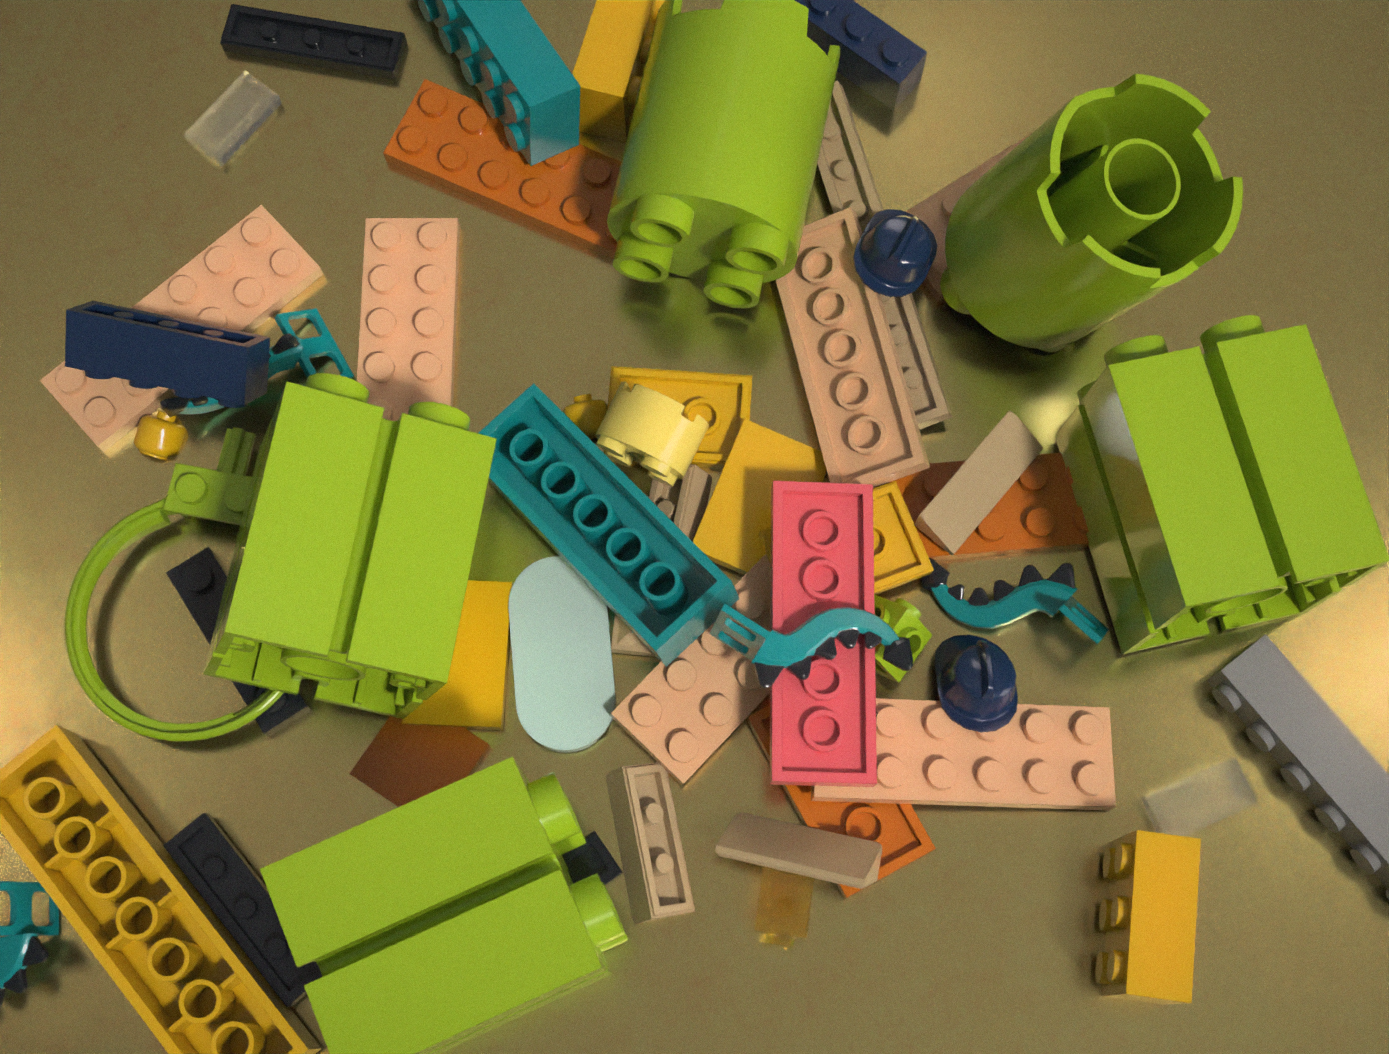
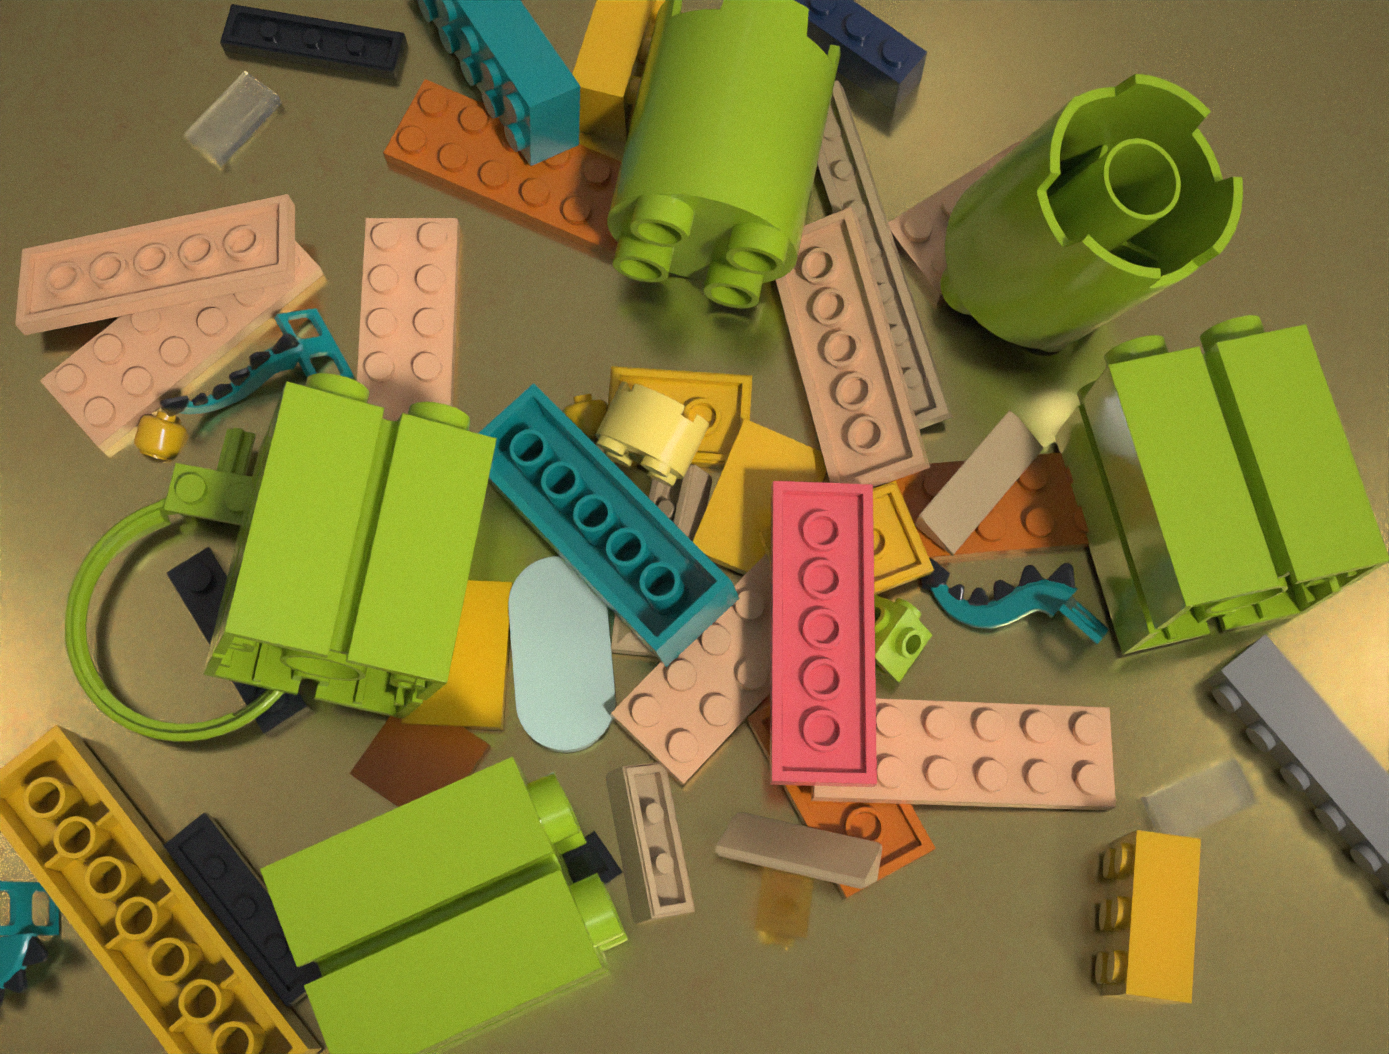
(157, 265): none -> light nougat plate
(167, 353): dark blue brick -> none
(794, 651): teal piece -> none
(894, 253): dark blue piece -> none
(975, 683): dark blue piece -> none

